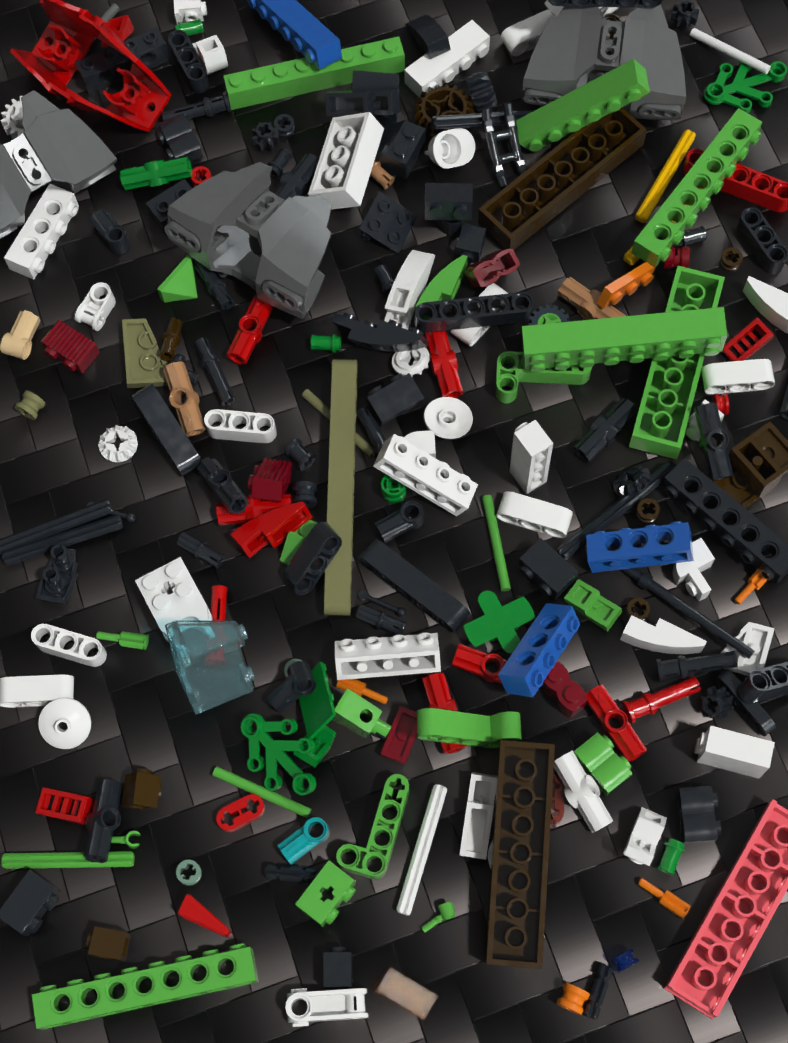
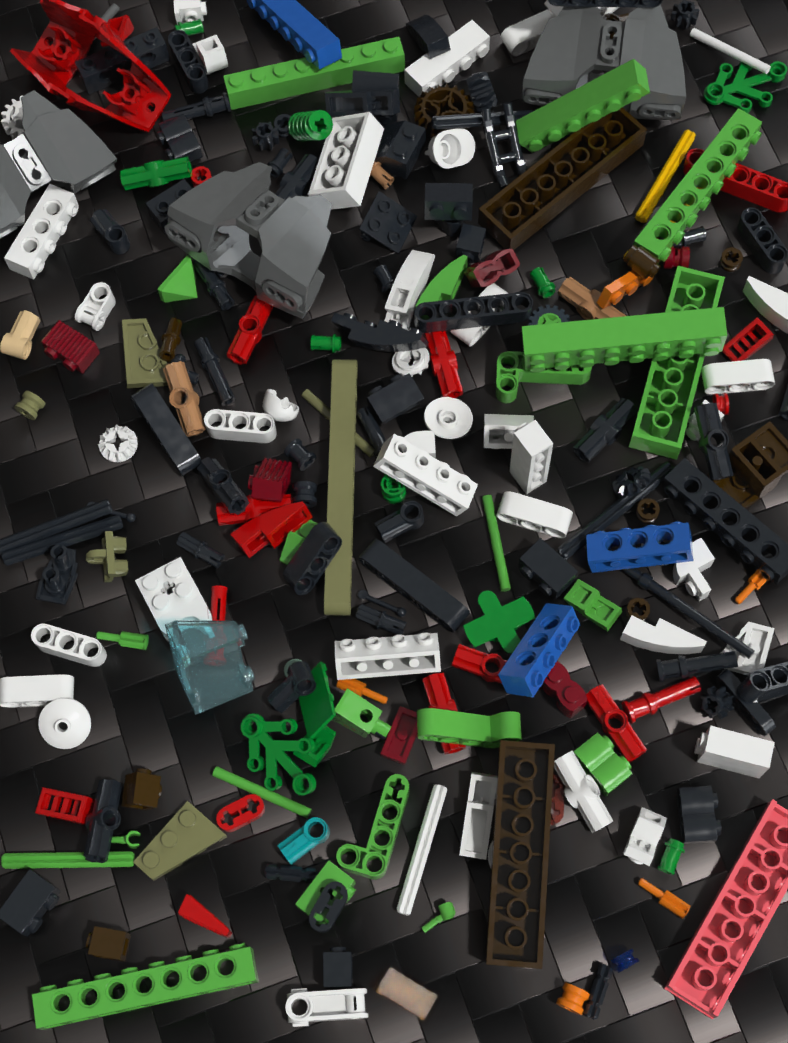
(105, 556): none -> olive hips
(178, 841): none -> olive wing
(193, 878): sand green bush -> none
(279, 409): none -> white hair
(310, 125): none -> green piece
(322, 904): none -> black beam
(501, 428): none -> white brick
(545, 287): none -> green pin
(642, 262): none -> dark brown brick

